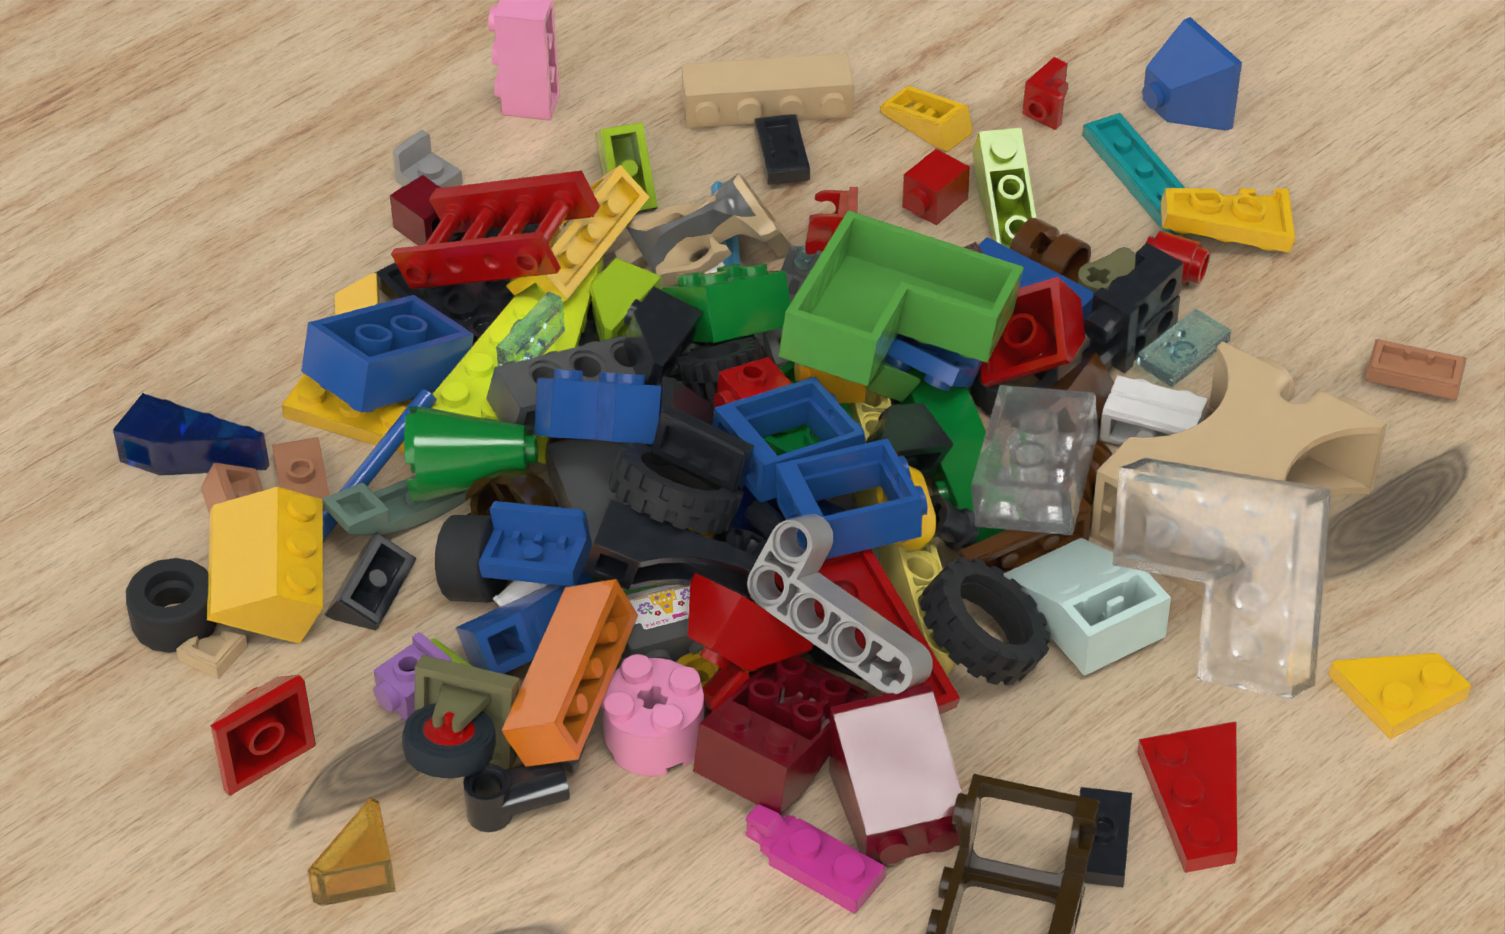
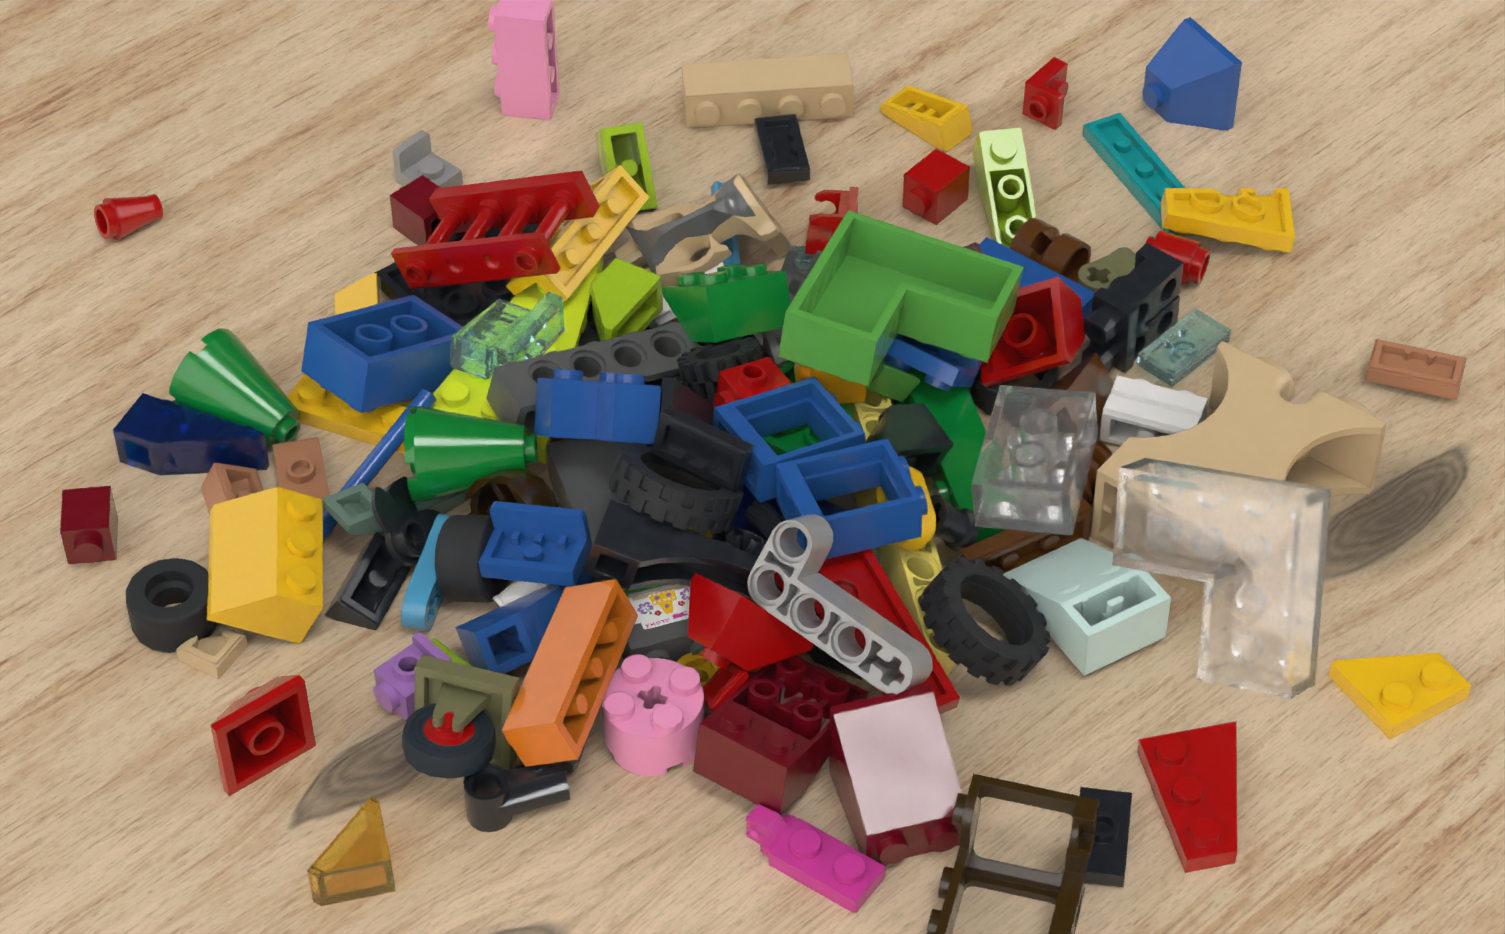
(89, 525): none -> dark red brick
(125, 215): none -> red cone
(234, 387): none -> green cone
(401, 521): none -> black plate
(423, 593): none -> dark azure beam
(475, 344): none -> clear light blue slope
(659, 333): black slope -> none

